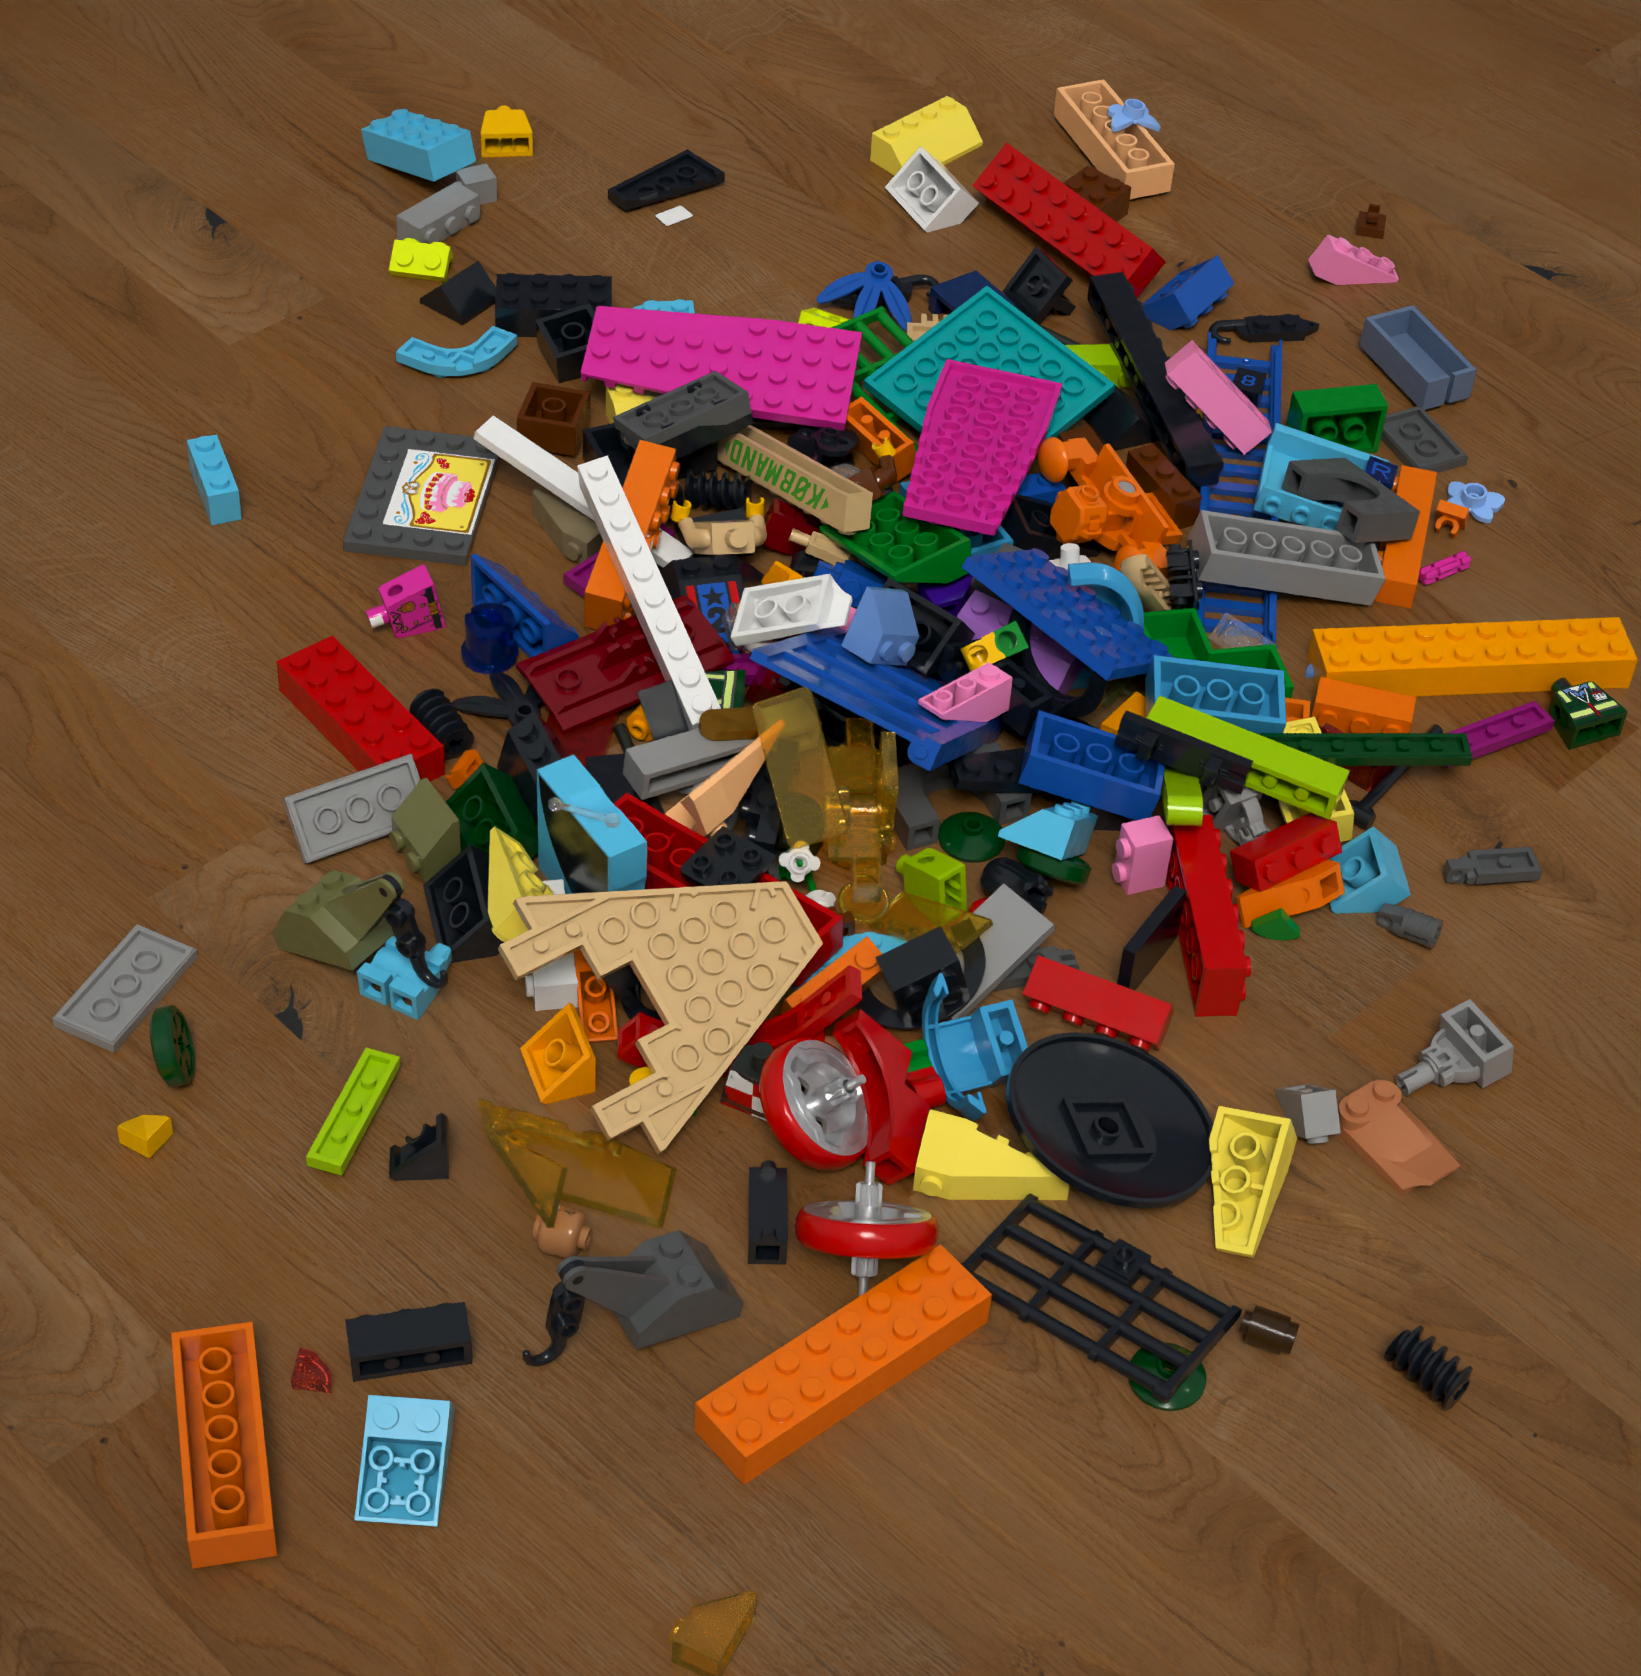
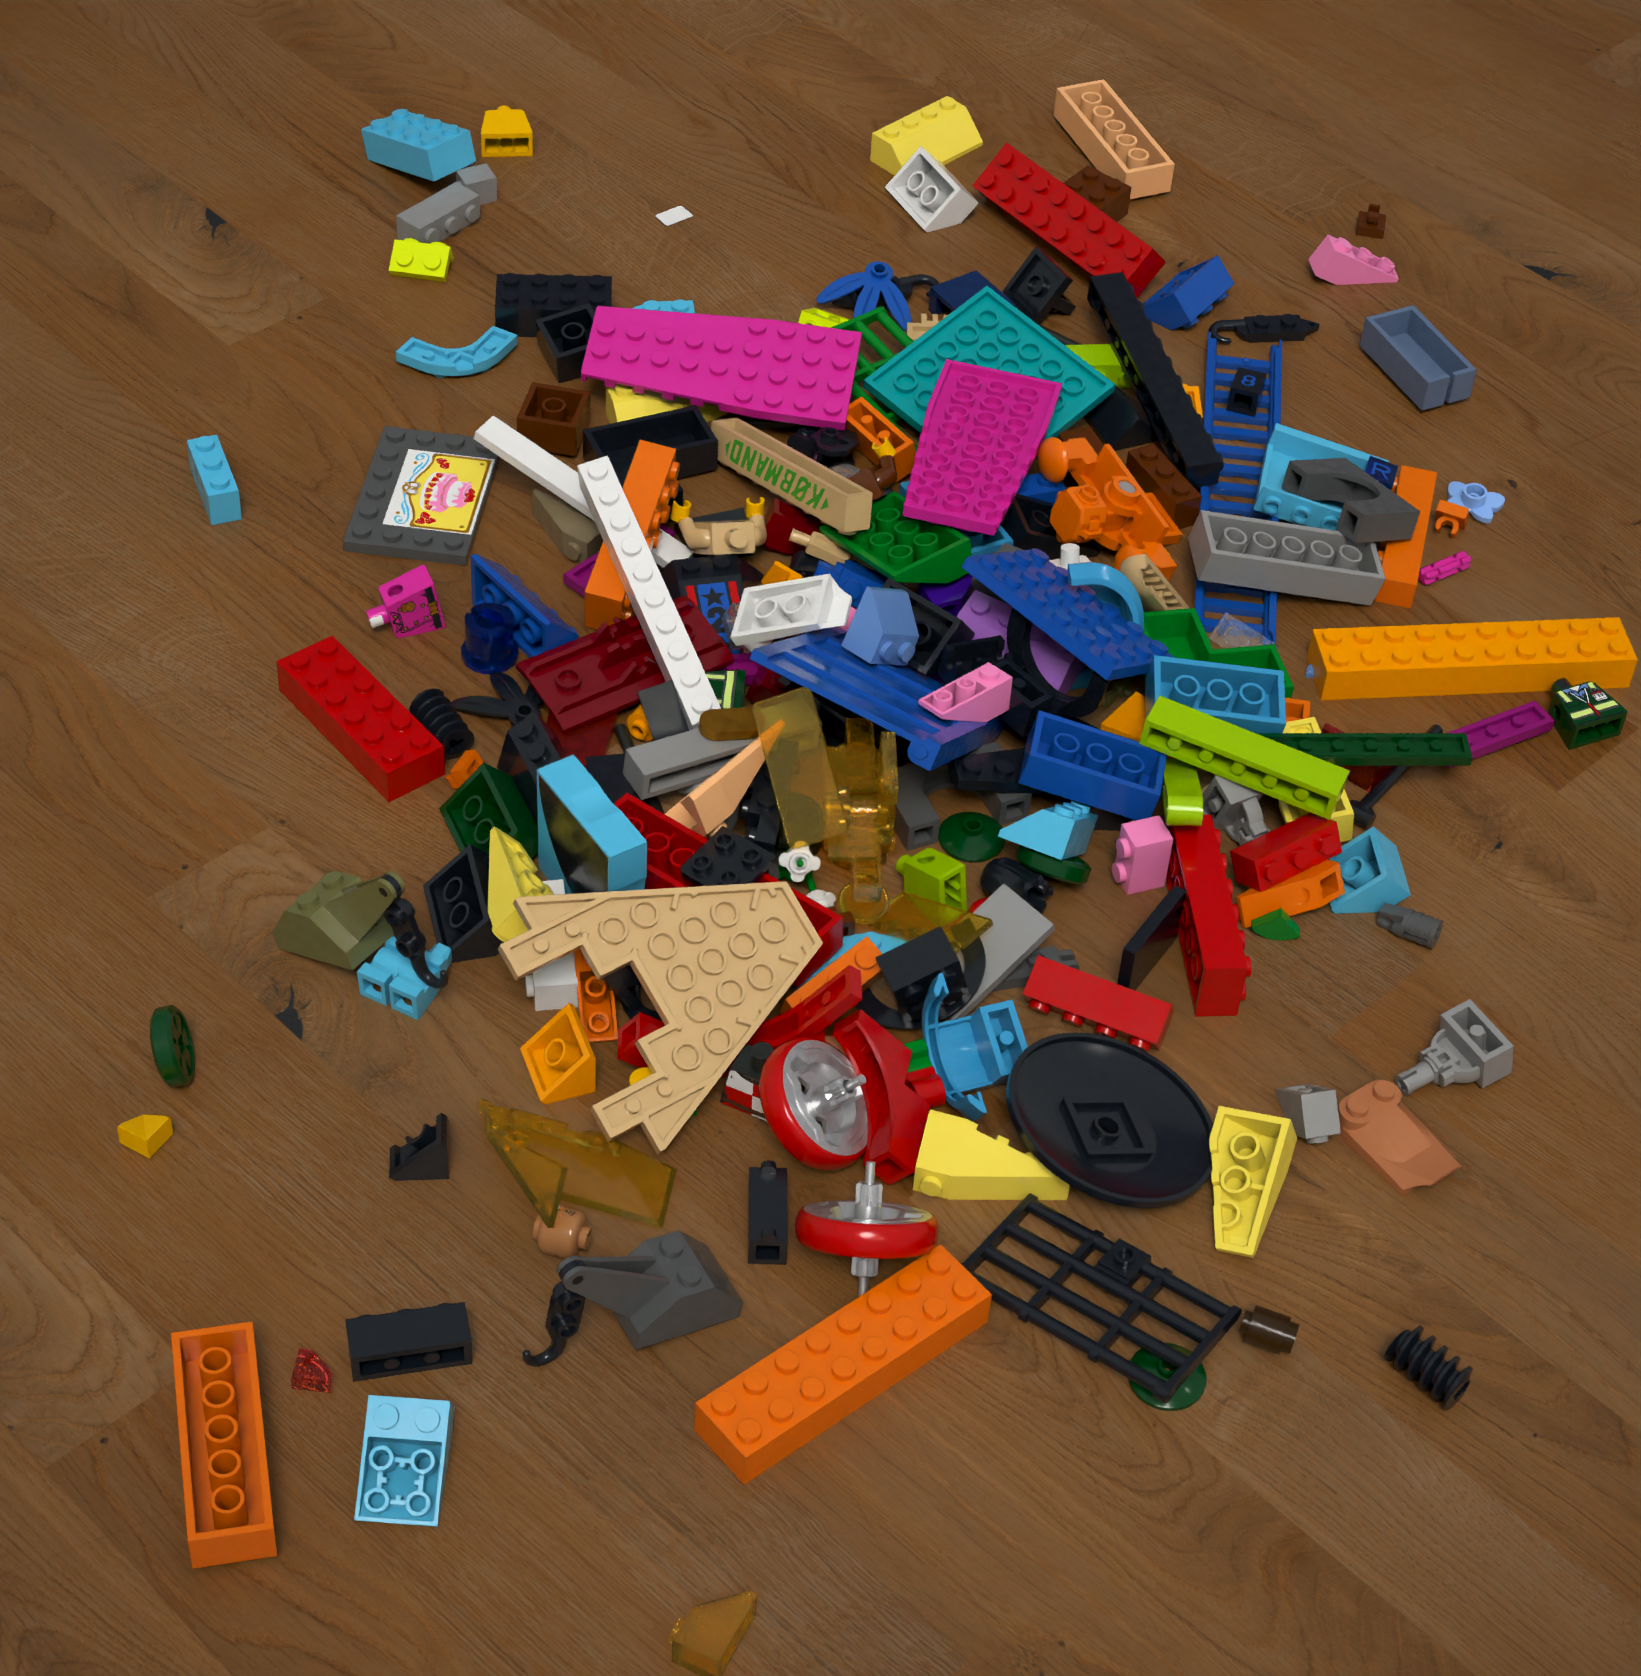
(125, 988): light grey tile -> none
(349, 808): light grey tile -> none
(353, 1111): lime plate -> none
(425, 831): olive slope -> none
(462, 295): black slope -> none
(612, 819): clear hinge -> none
(666, 180): black wing -> none
(687, 416): dark grey piece -> none
(717, 492): black piece -> none
(995, 646): leg -> none
(1131, 113): light blue animal -> none
(1183, 586): black hinge -> none
(1183, 752): black hinge -> none
(1217, 397): bright pink brick -> none
(1341, 415): green brick -> none
(1362, 708): orange brick -> none
(1421, 441): dark grey tile -> none
(1493, 866): dark grey hinge -> none

